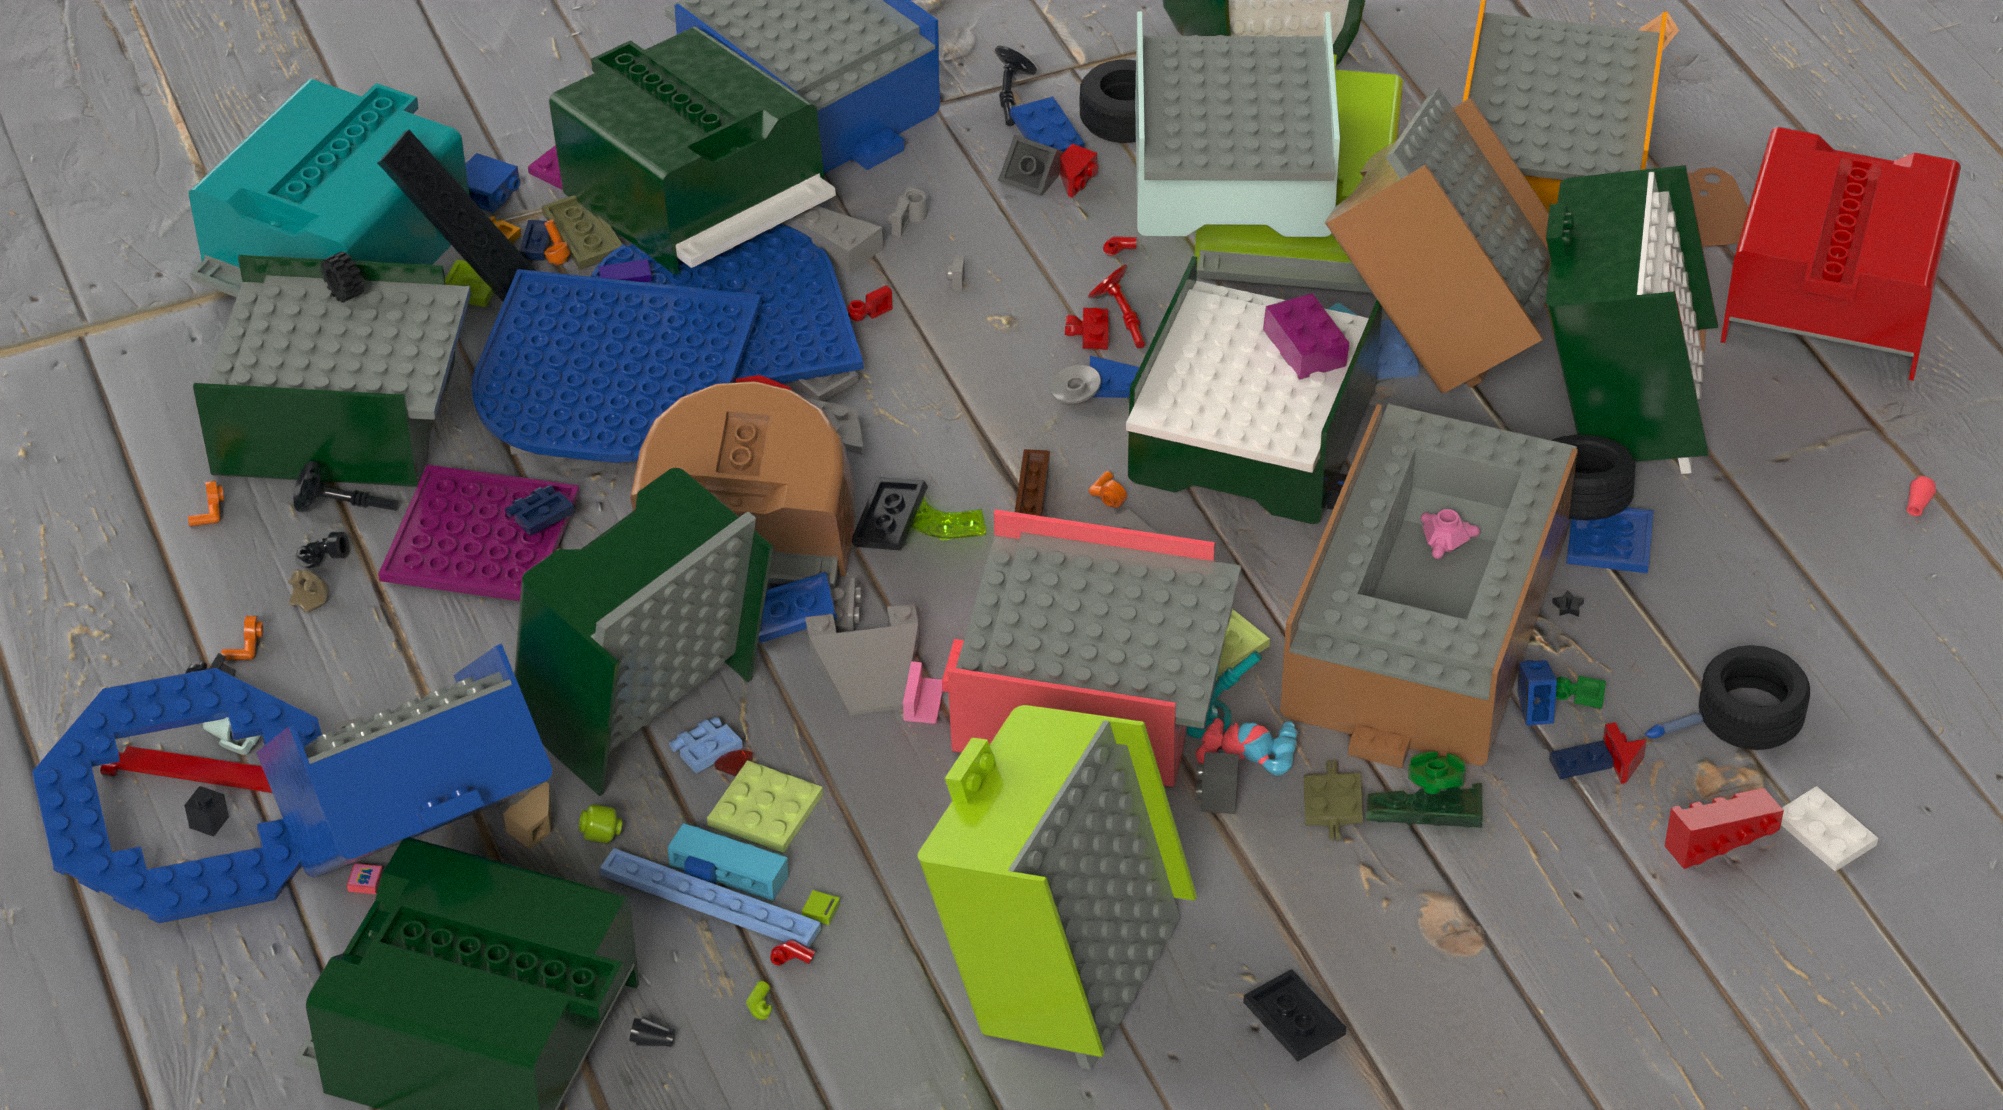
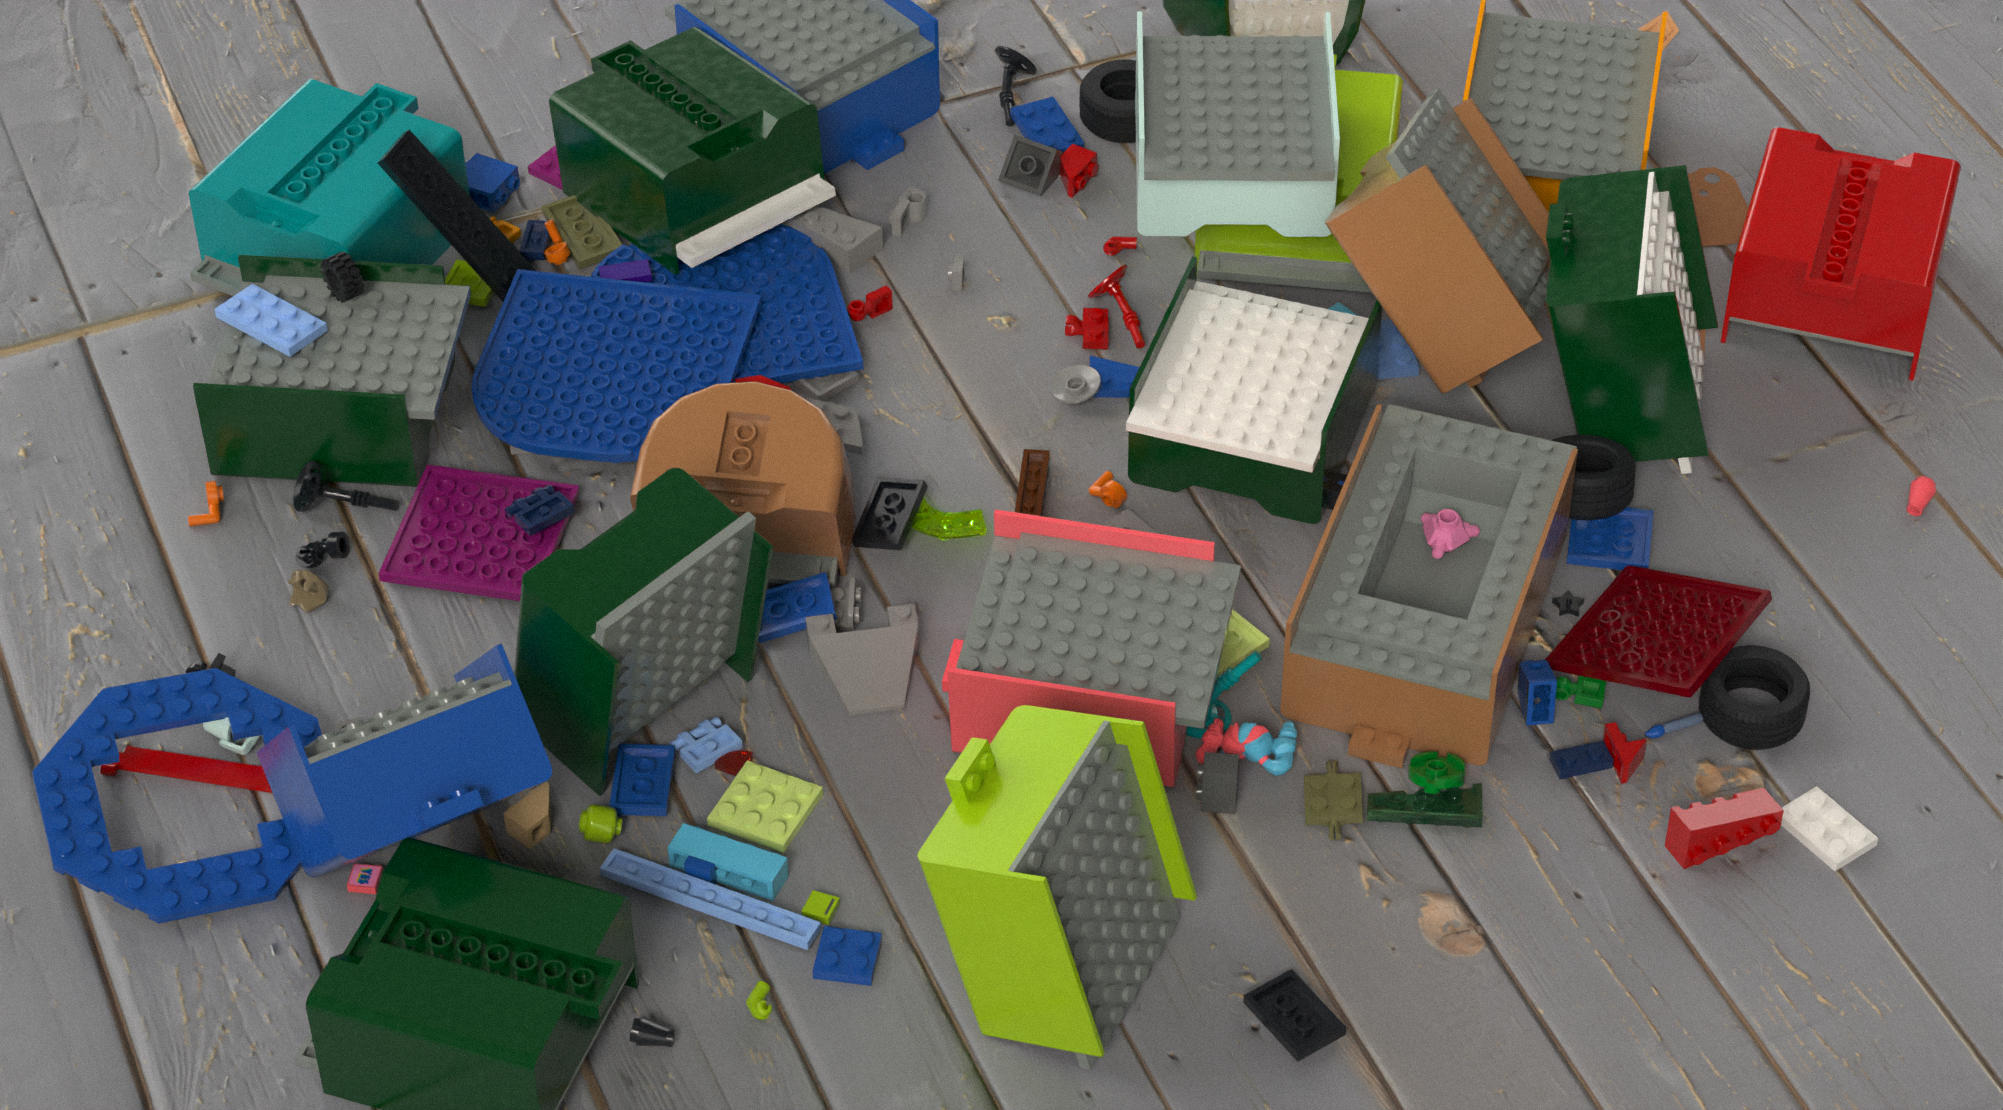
(206, 811): black brick -> none
(252, 631): orange plate -> none
(271, 320): none -> light blue plate
(642, 779): none -> blue plate
(790, 950): red arm -> none
(847, 955): none -> blue plate
(921, 696): bright pink panel -> none
(1306, 335): magenta brick -> none
(1659, 630): none -> dark red plate

